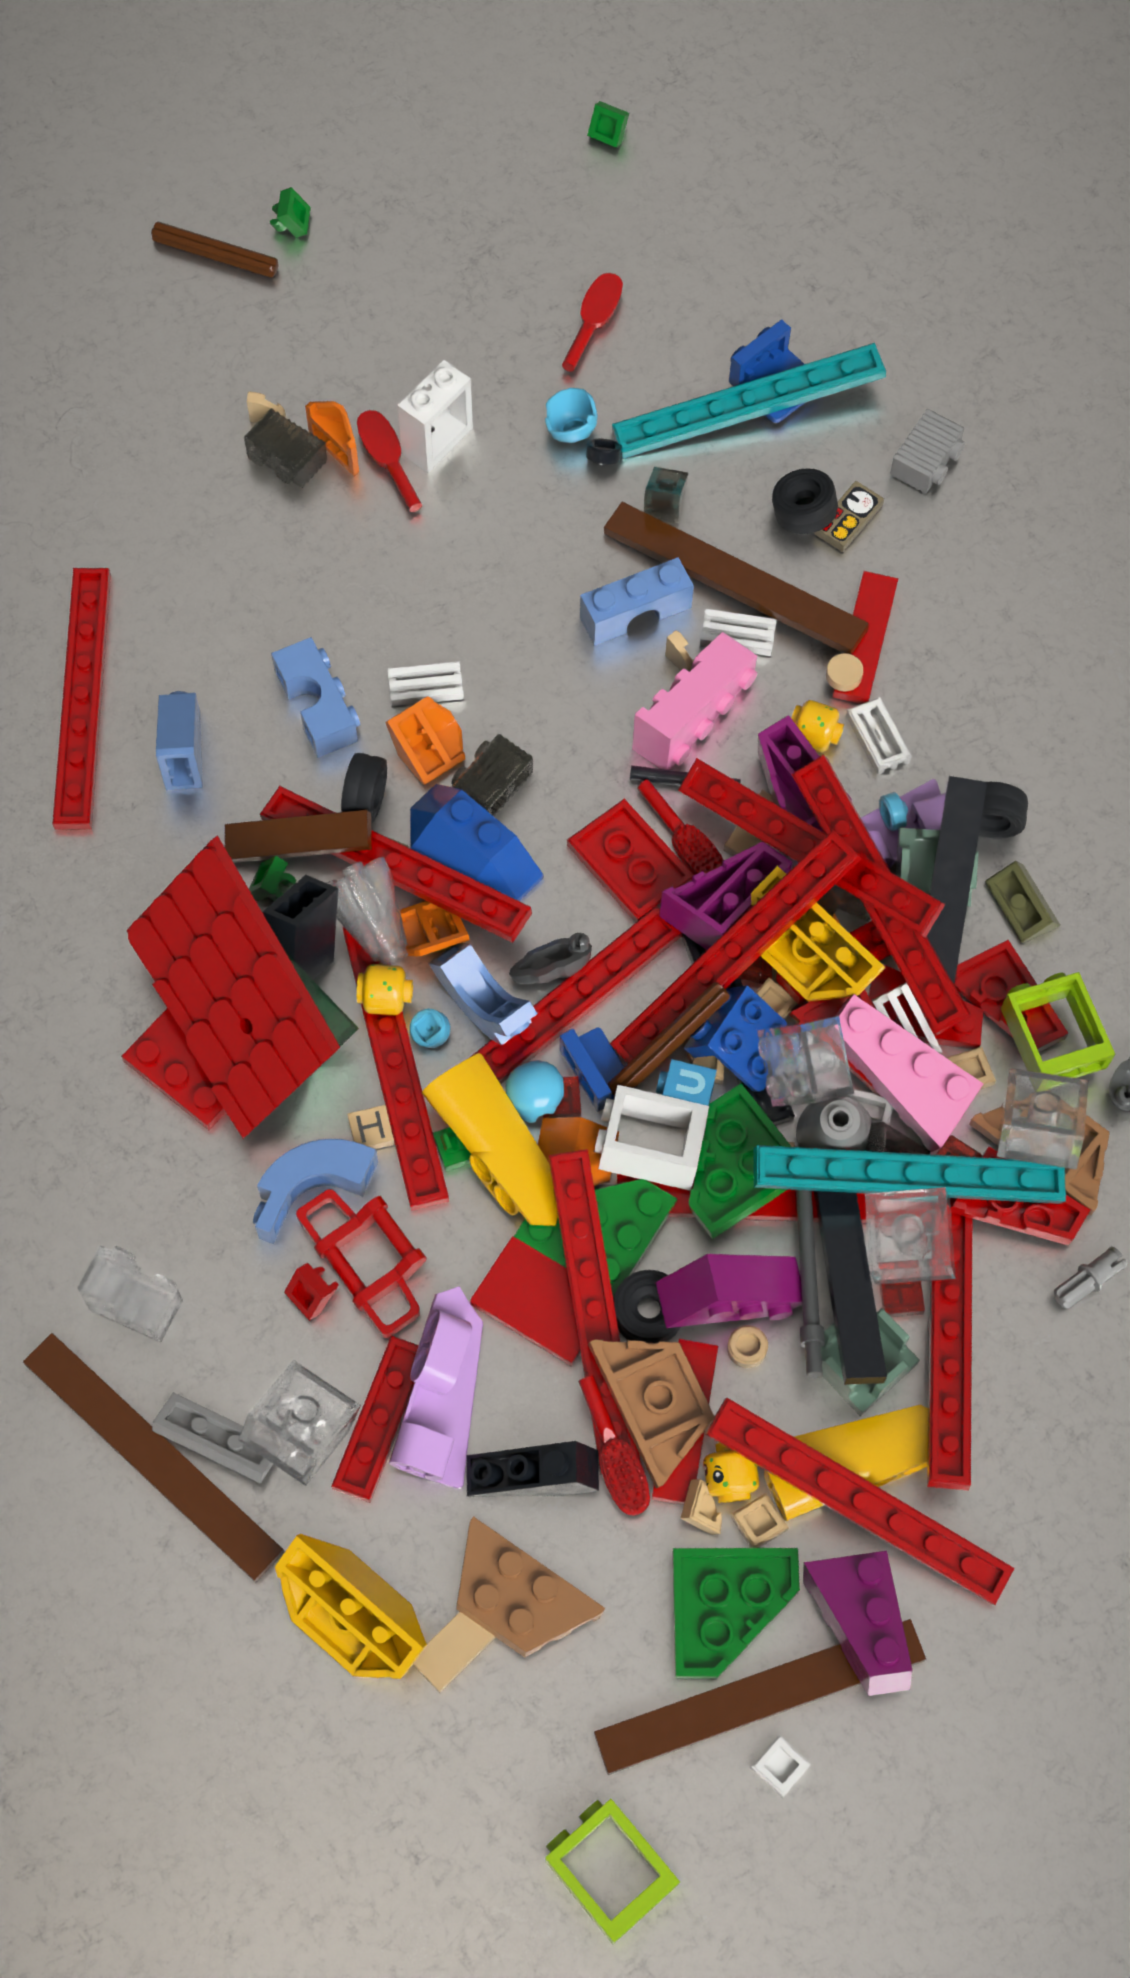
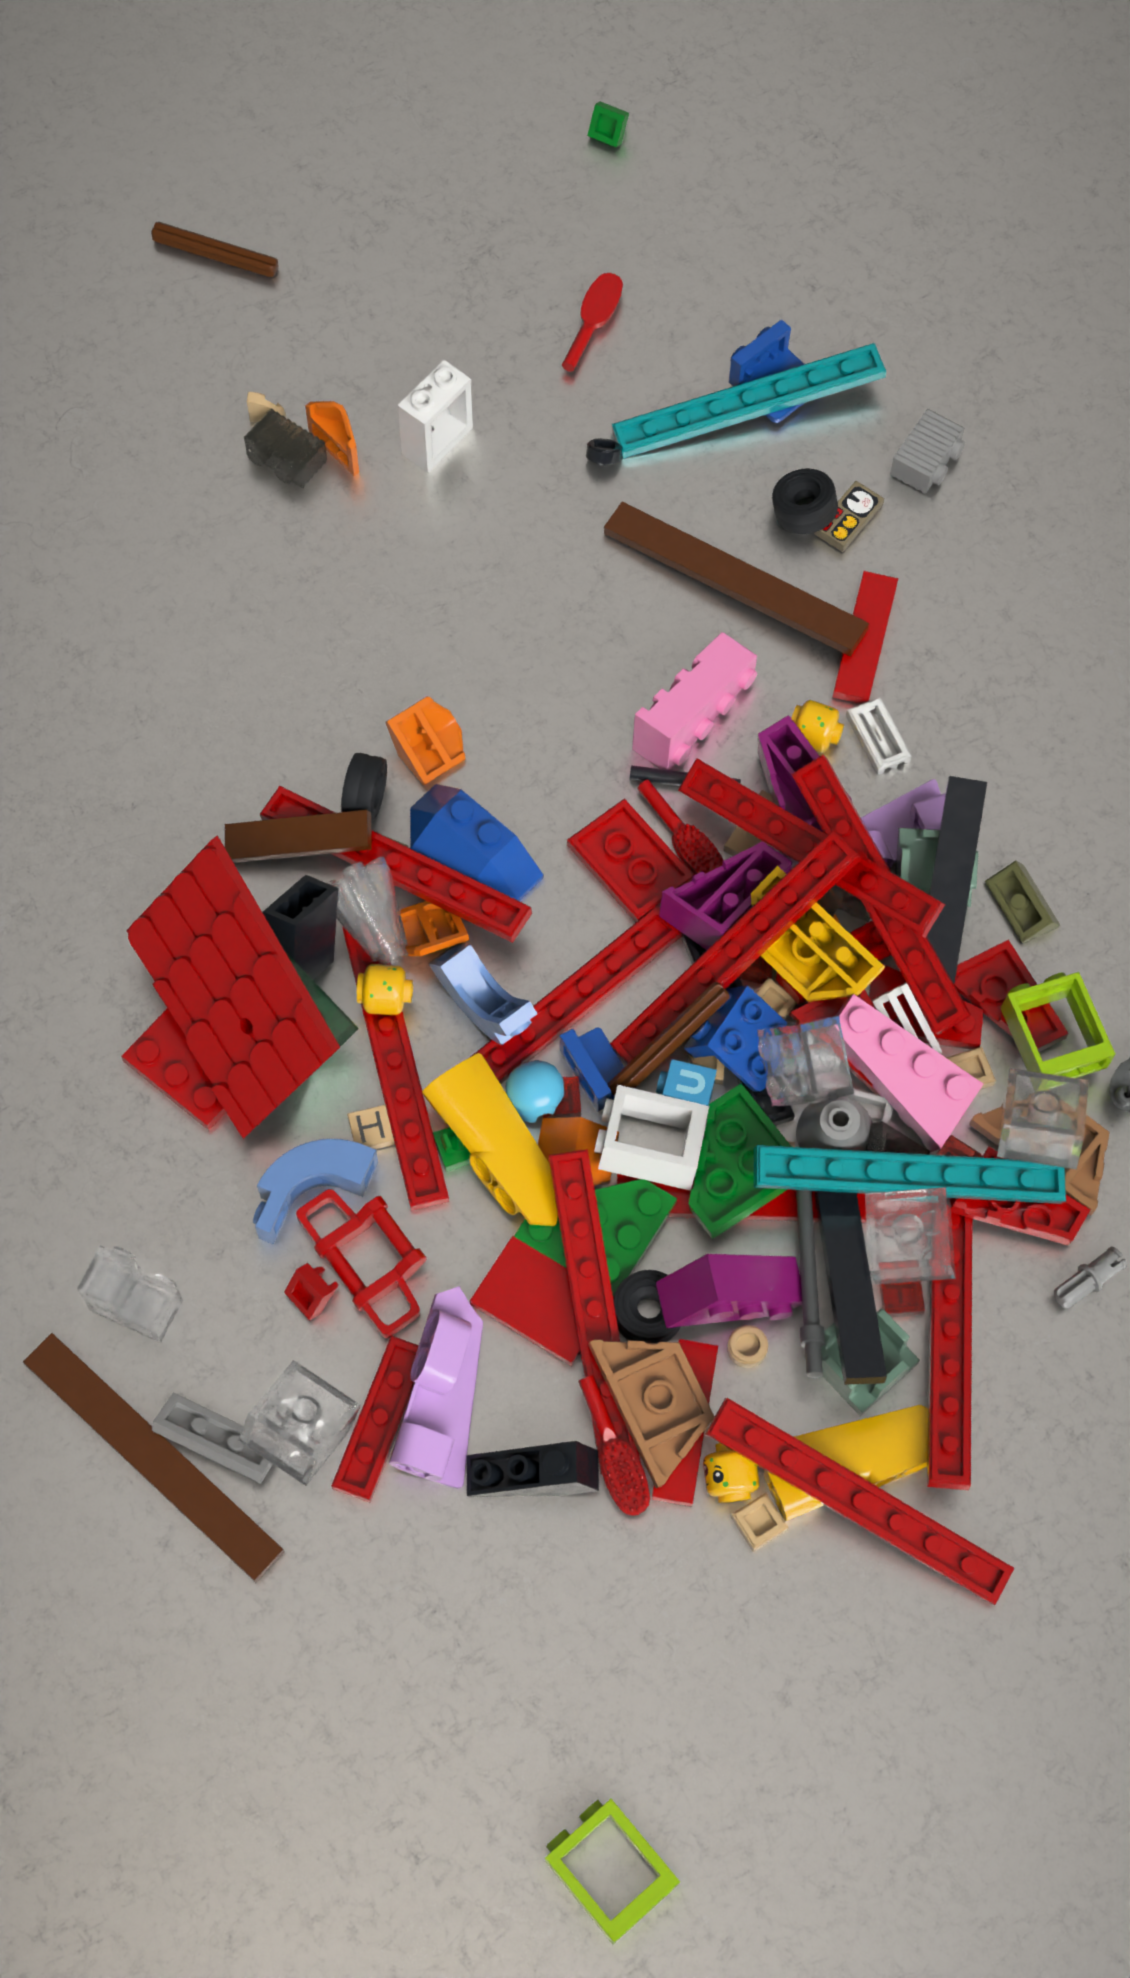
(81, 699): red tile -> none
(179, 741): medium blue slope -> none
(268, 878): green tile -> none
(291, 213): green tile -> none
(304, 671): medium blue arch -> none
(349, 1609): yellow wedge -> none
(385, 450): red piece -> none
(425, 678): white tile -> none
(430, 1028): medium azure tile -> none
(452, 1651): tan tile -> none
(494, 773): clear smoke brick -> none
(517, 1594): medium nougat wing -> none
(553, 960): dark grey arm -> none
(571, 415): medium azure hair -> none
(611, 607): medium blue arch -> none
(665, 494): clear smoke slope -> none
(676, 652): tan tile -> none
(701, 1508): tan tile -> none
(726, 1602): green plate -> none
(733, 1706): reddish brown tile -> none
(740, 627): white tile -> none
(780, 1766): white tile -> none
(844, 672): tan tile -> none
(865, 1616): magenta wedge -> none
(893, 811): medium azure tile -> none
(1003, 811): black tyre -> none

